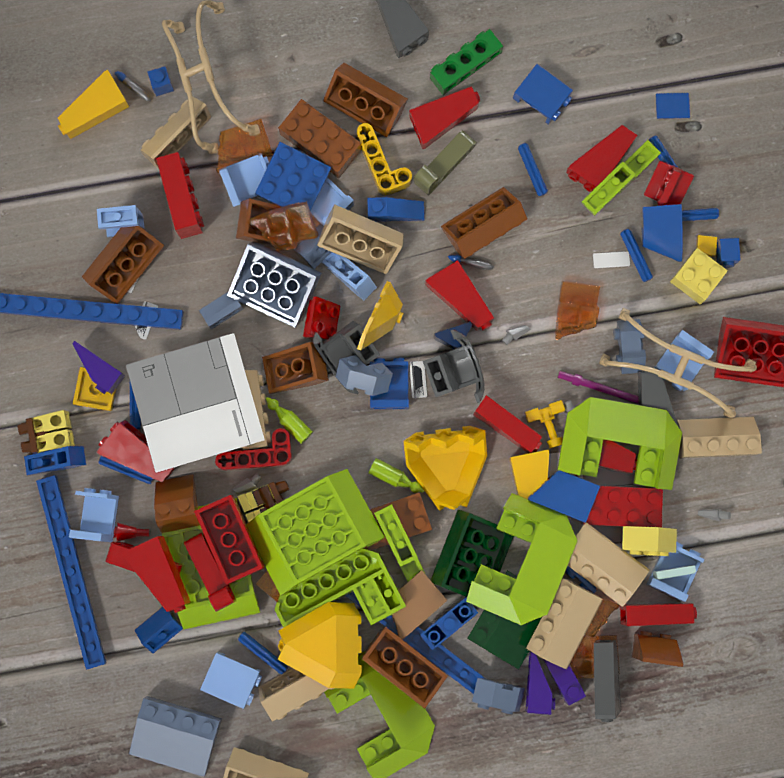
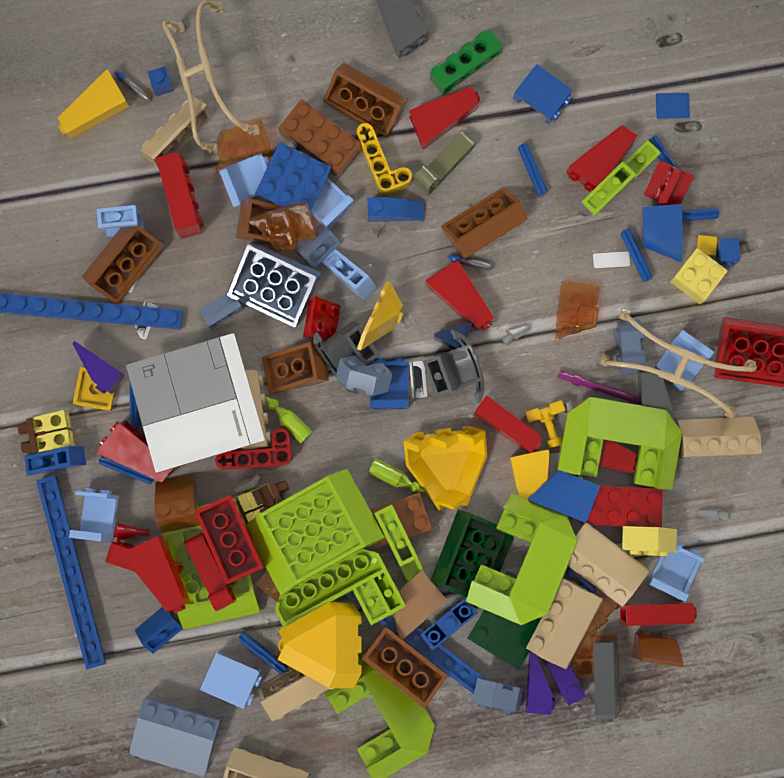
(360, 239): tan slope -> none
(679, 571): light aqua tile -> none

